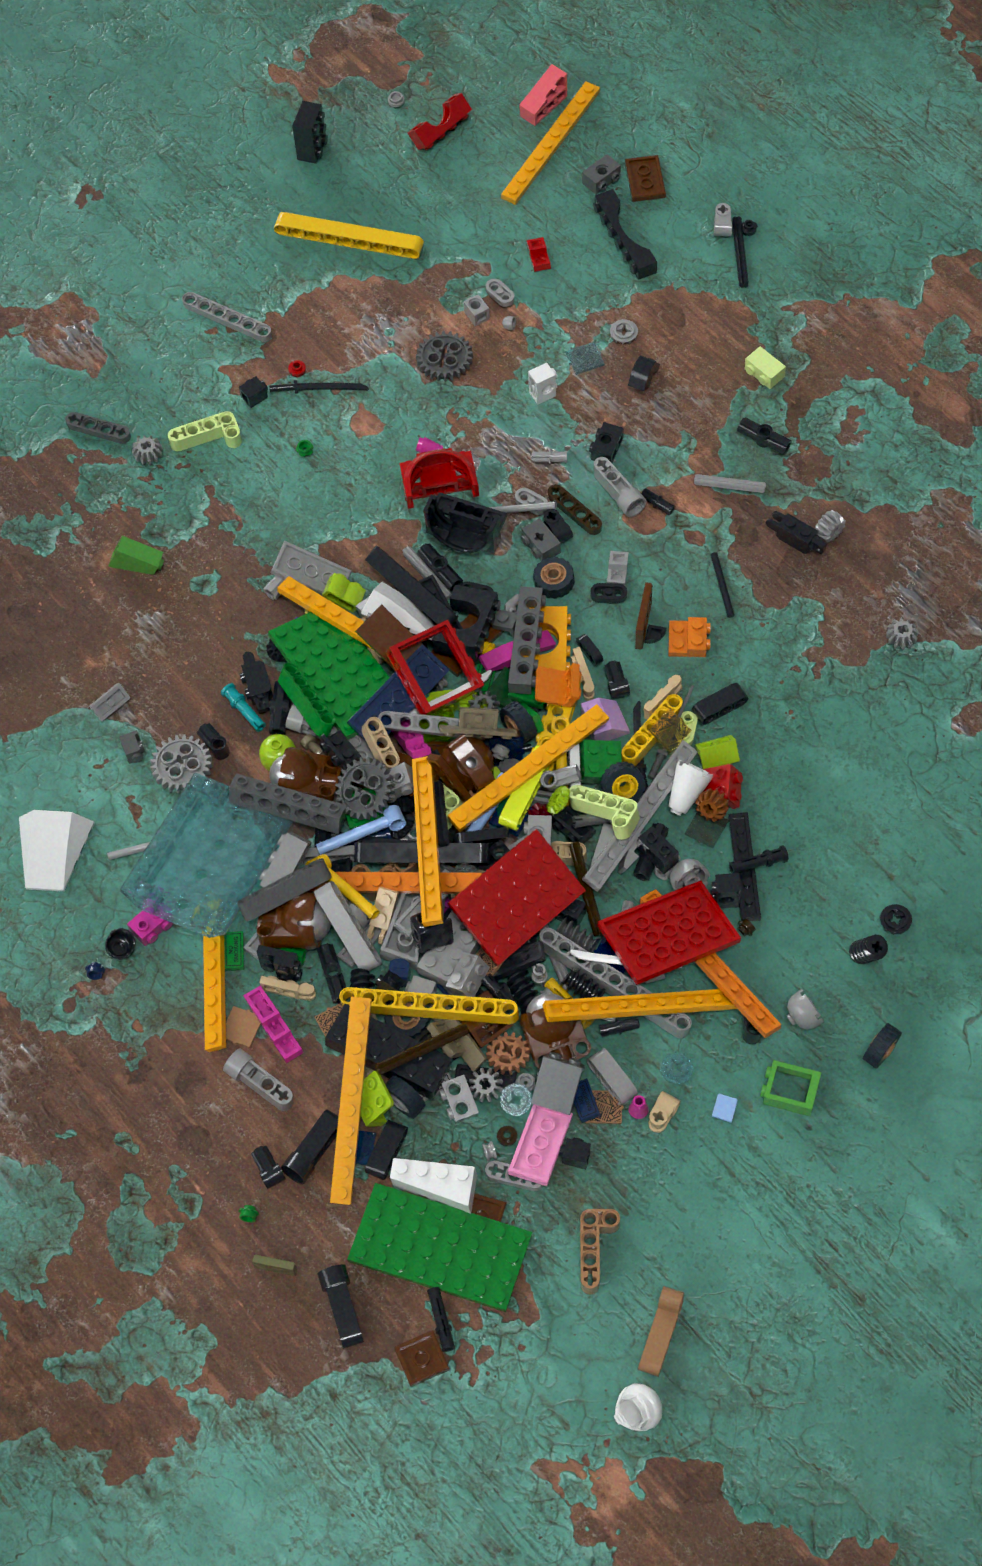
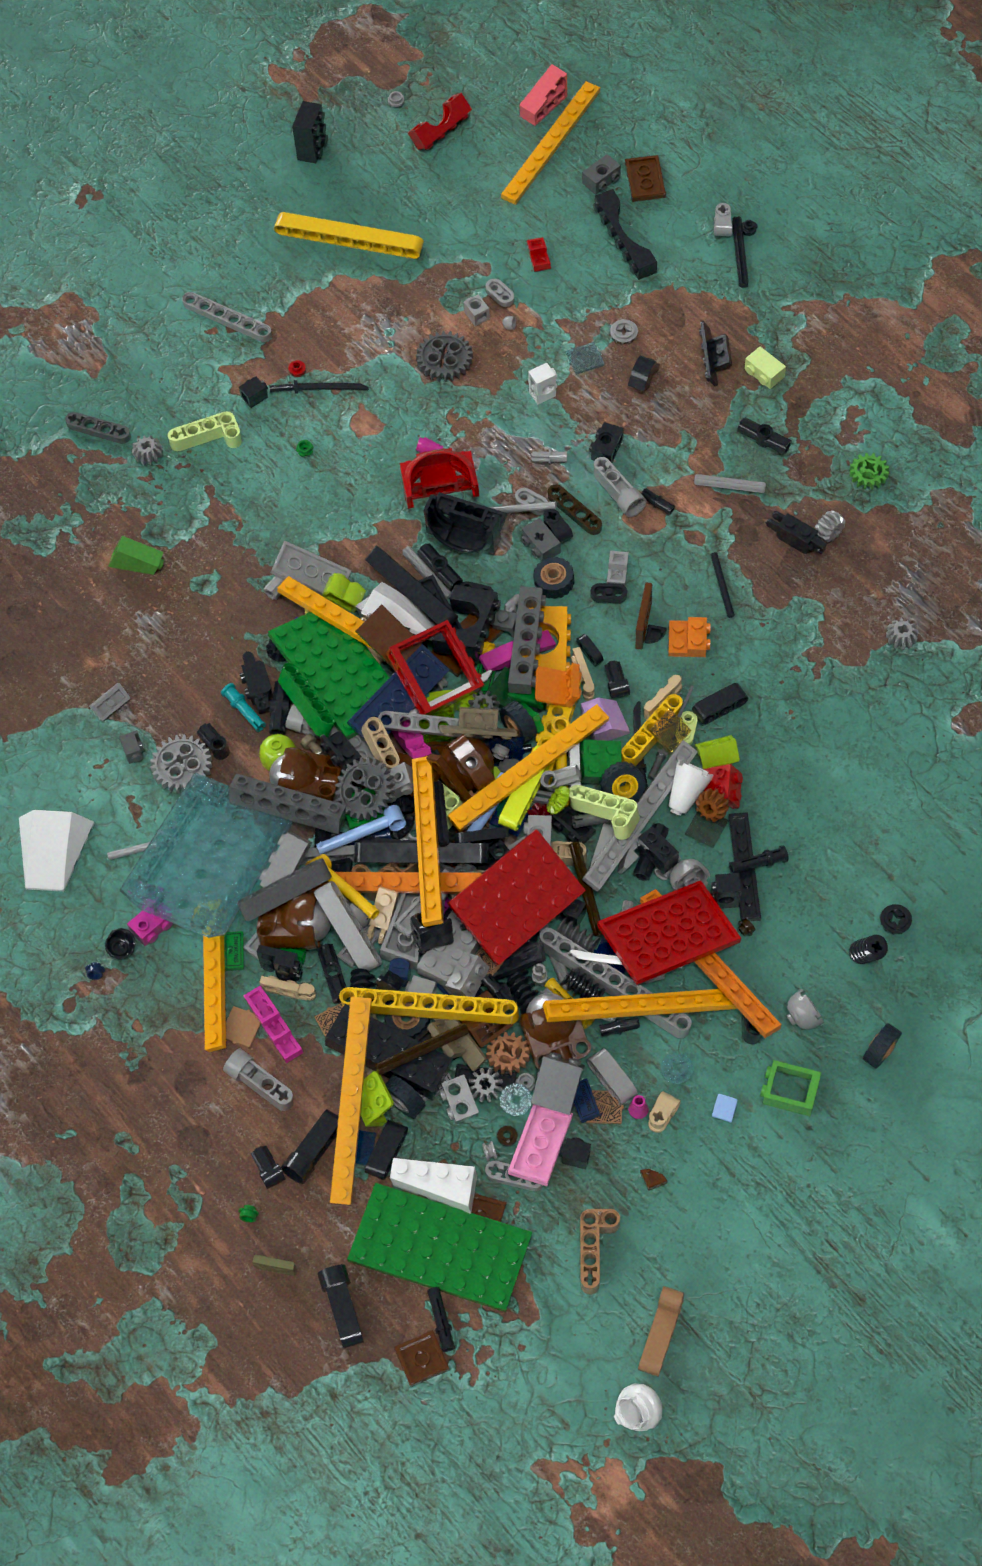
(652, 1178): none -> reddish brown tile
(716, 353): none -> black bracket
(869, 471): none -> bright green gear

